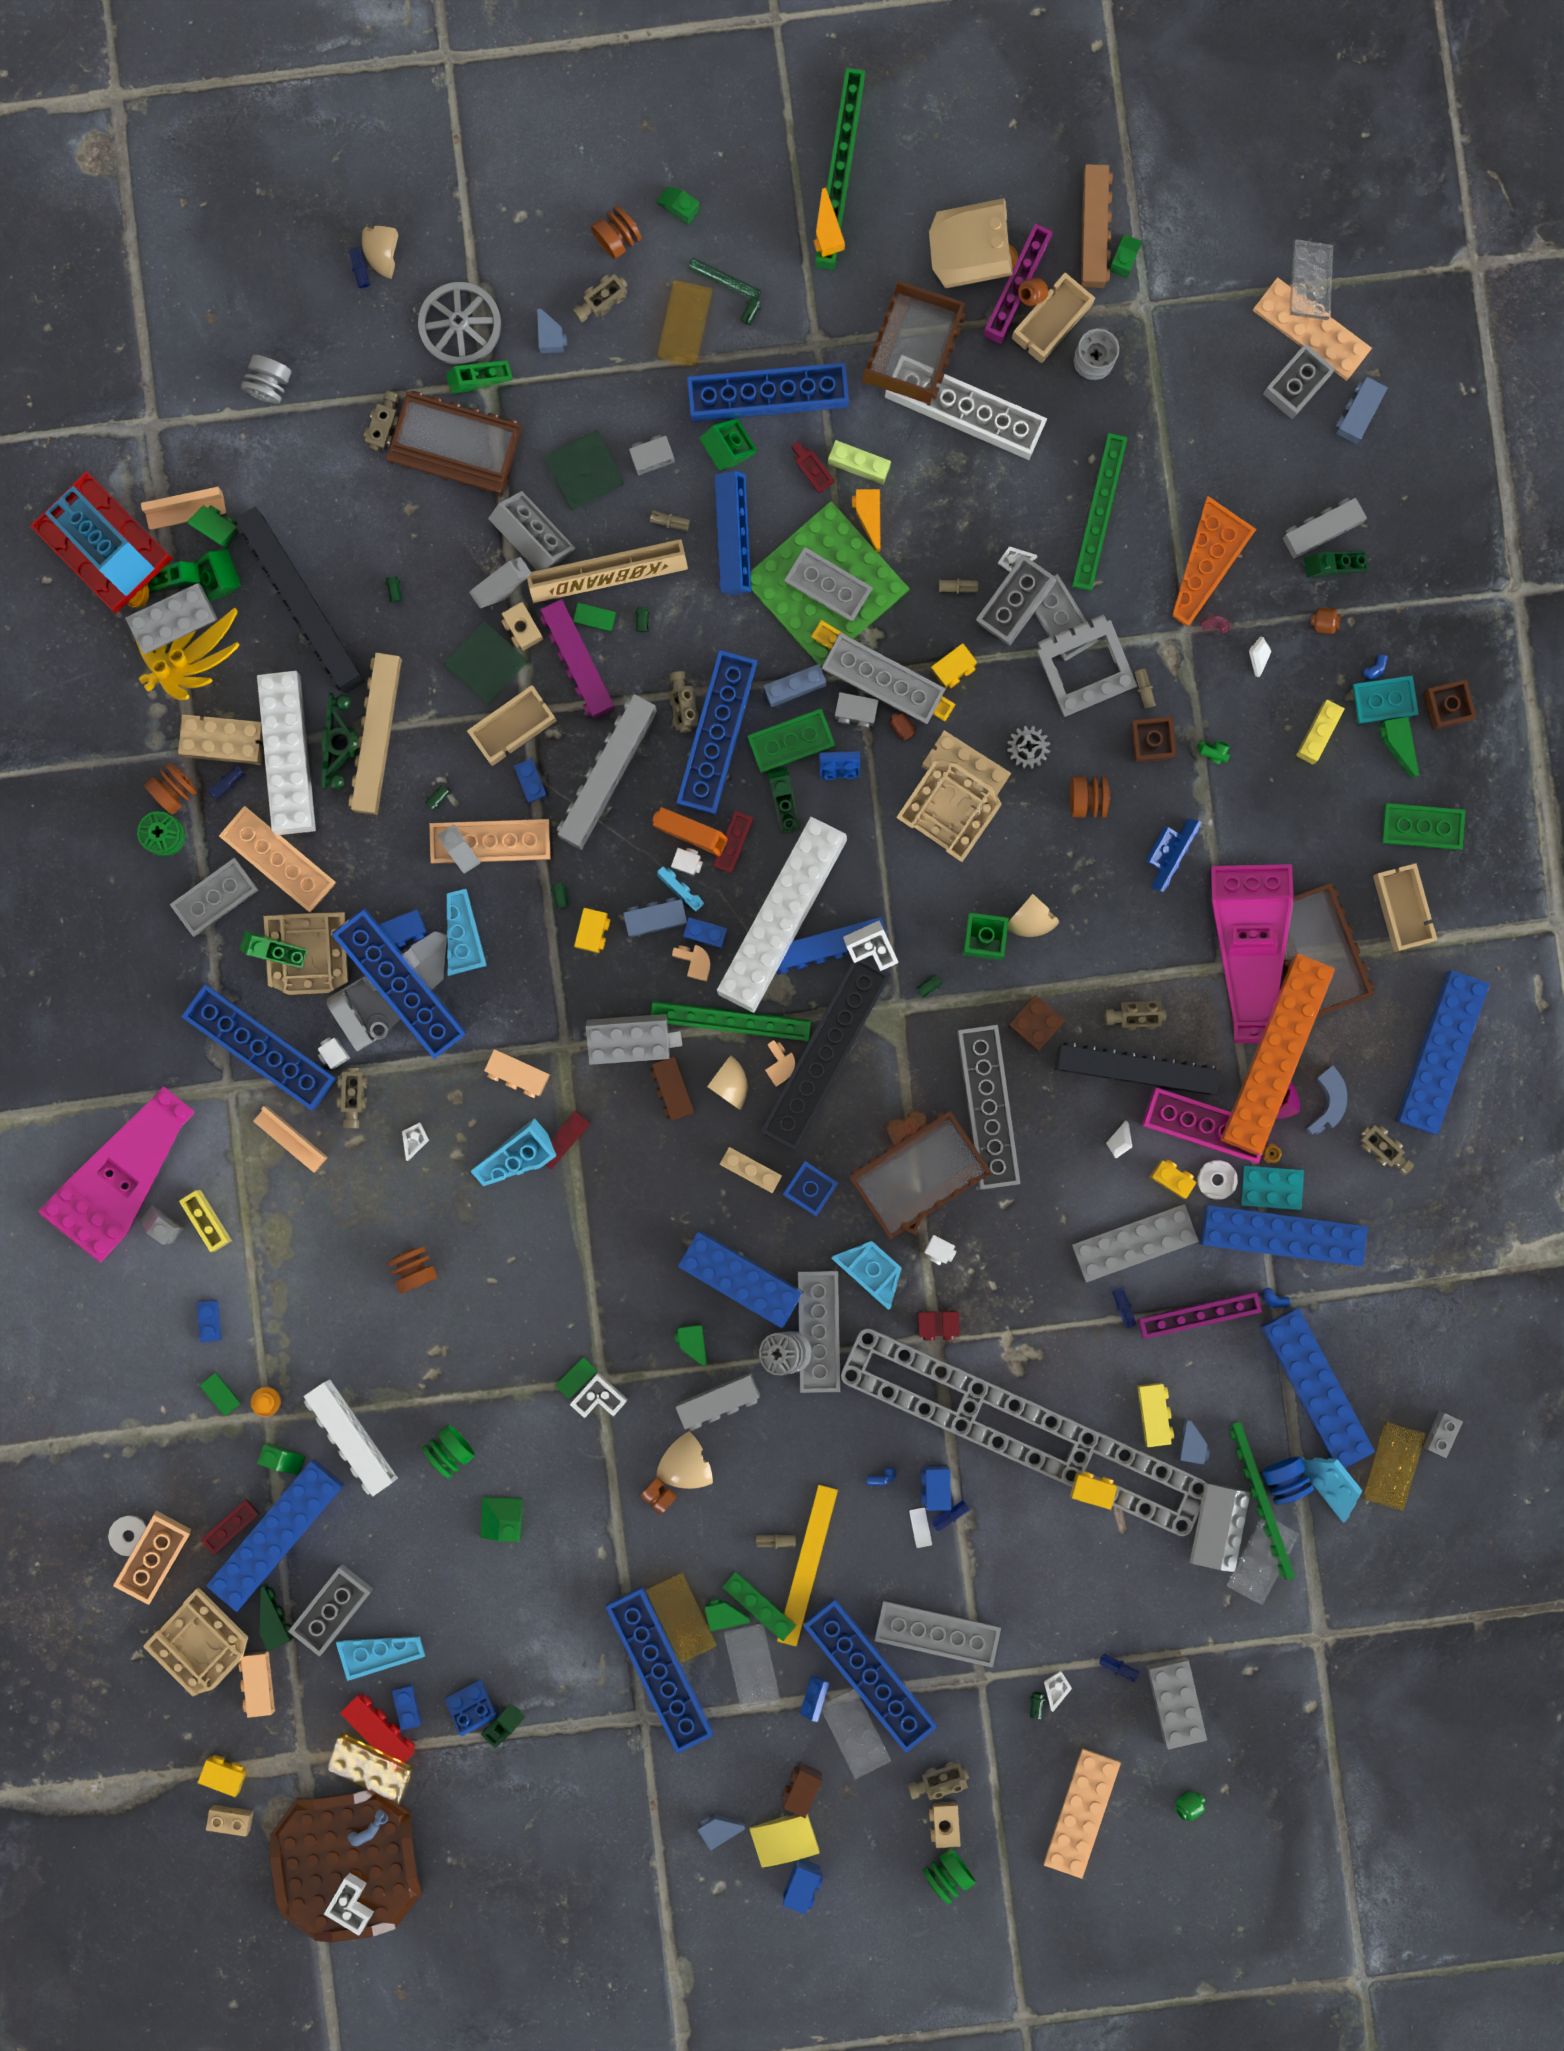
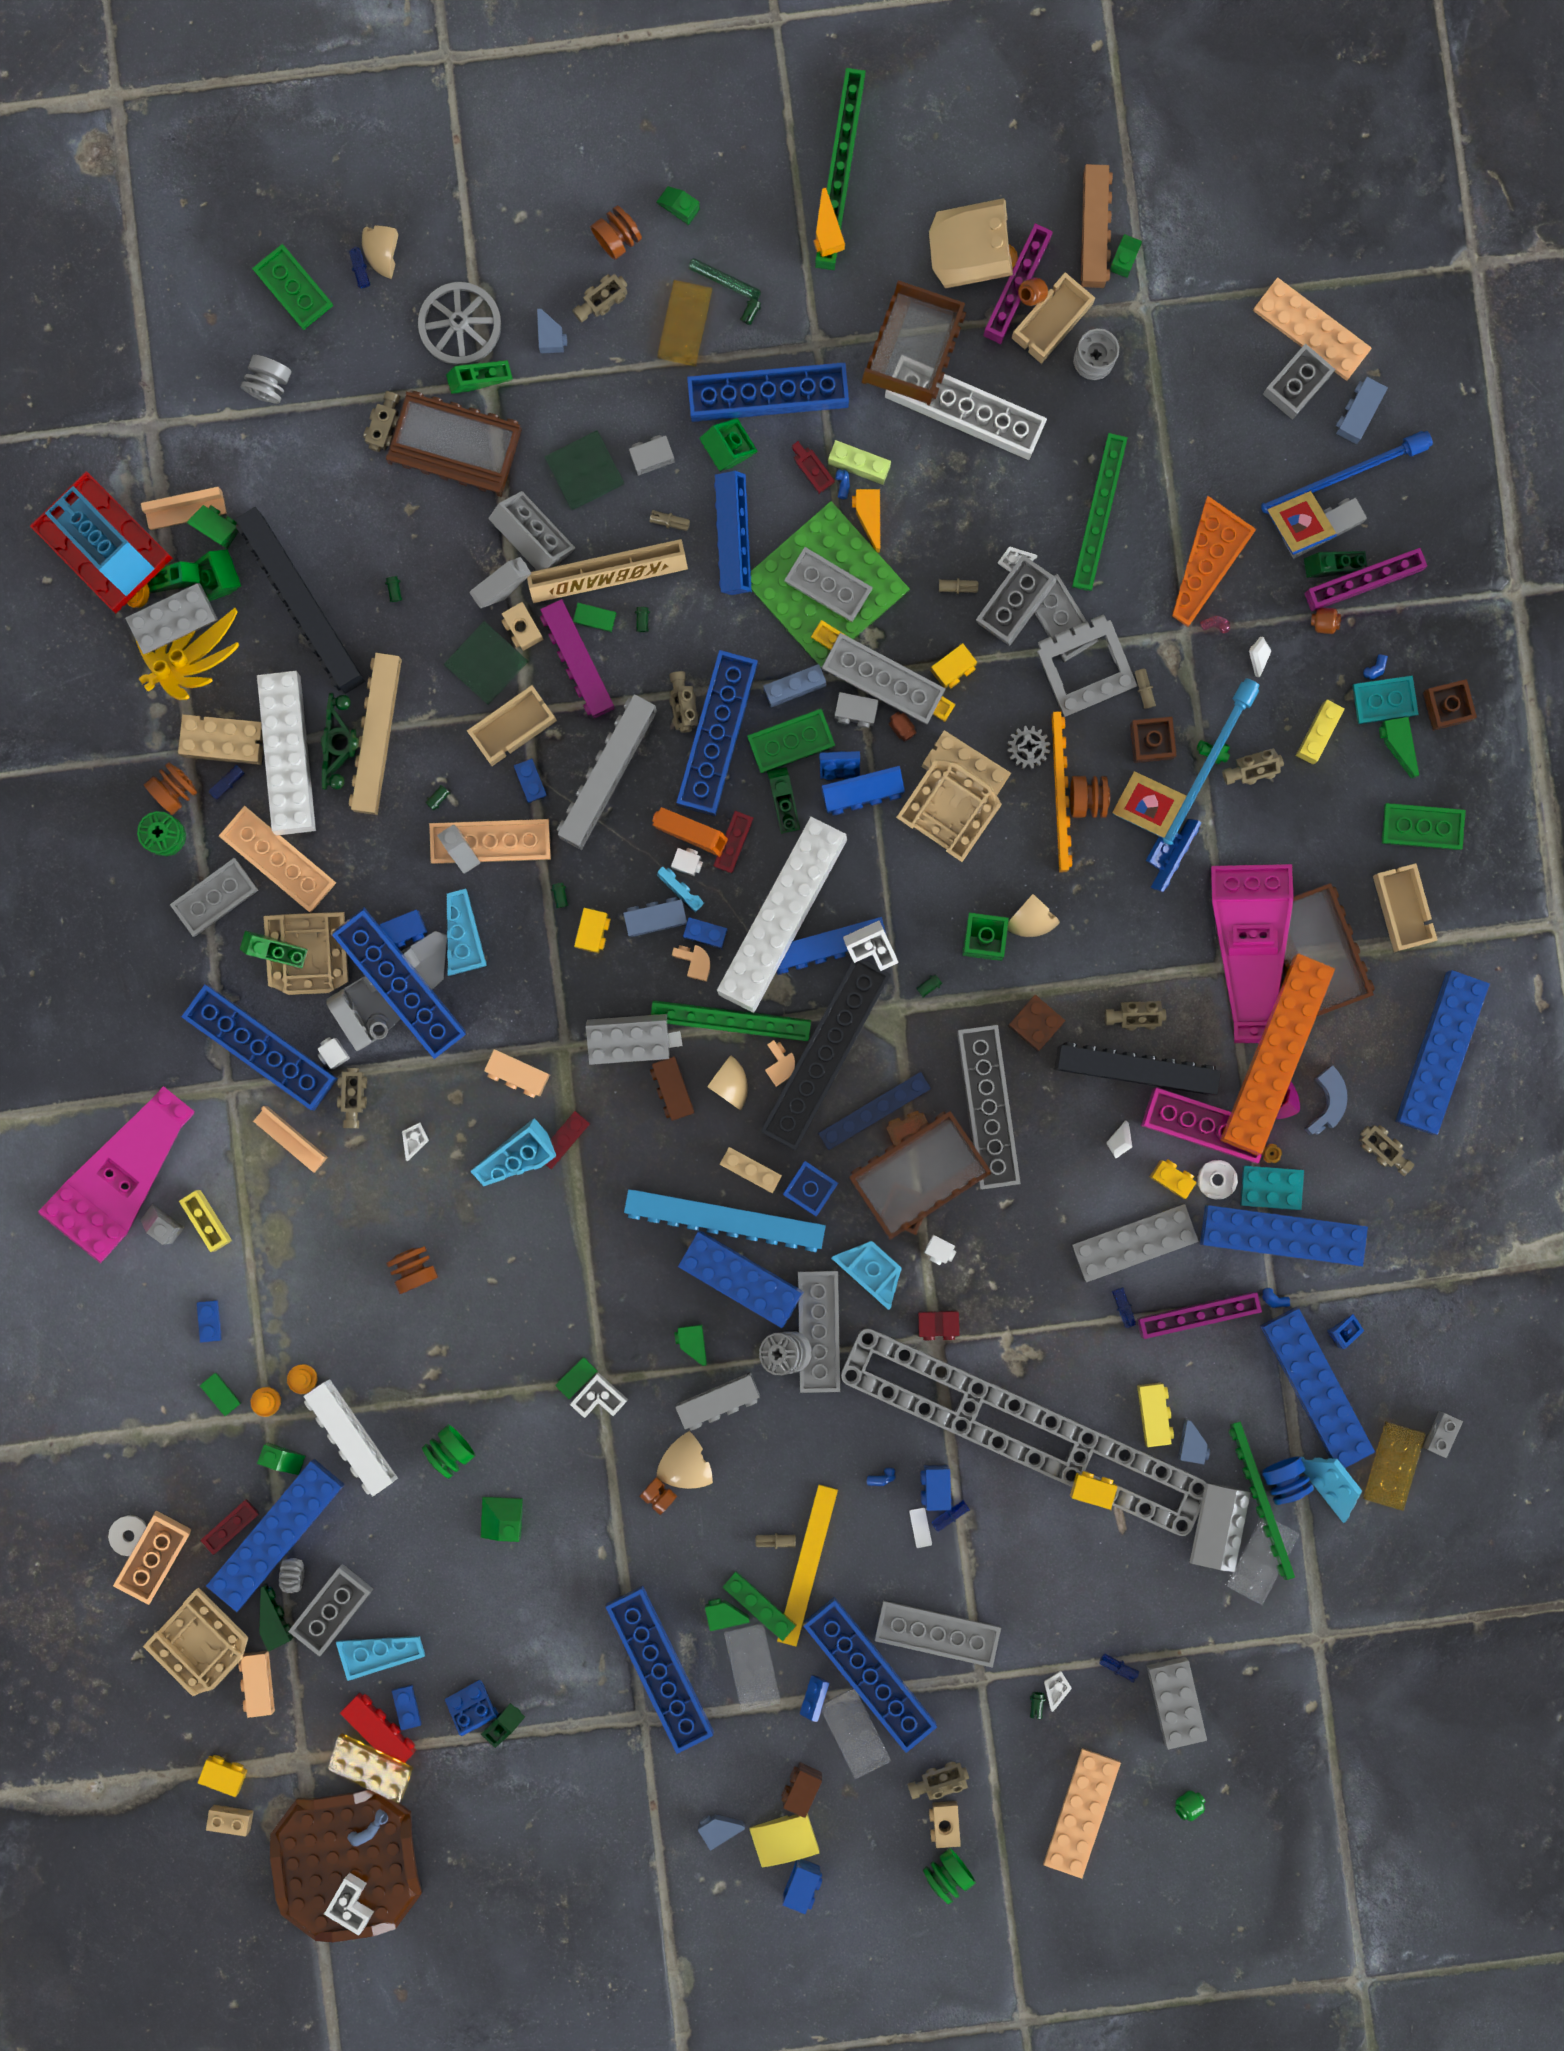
(291, 1575): none -> light grey gear
(292, 287): none -> green plate
(302, 1379): none -> light orange plate
(681, 1617): clear yellow plate -> none
(726, 1219): none -> dark azure brick
(844, 484): none -> blue arm
(862, 790): none -> blue slope
(874, 1111): none -> dark blue plate
(1061, 783): none -> light orange plate
(1162, 808): none -> flag
(1254, 767): none -> dark tan brick
(1301, 517): none -> flag
(1311, 280): clear plate -> none
(1345, 1332): none -> blue slope
(1365, 579): none -> magenta brick

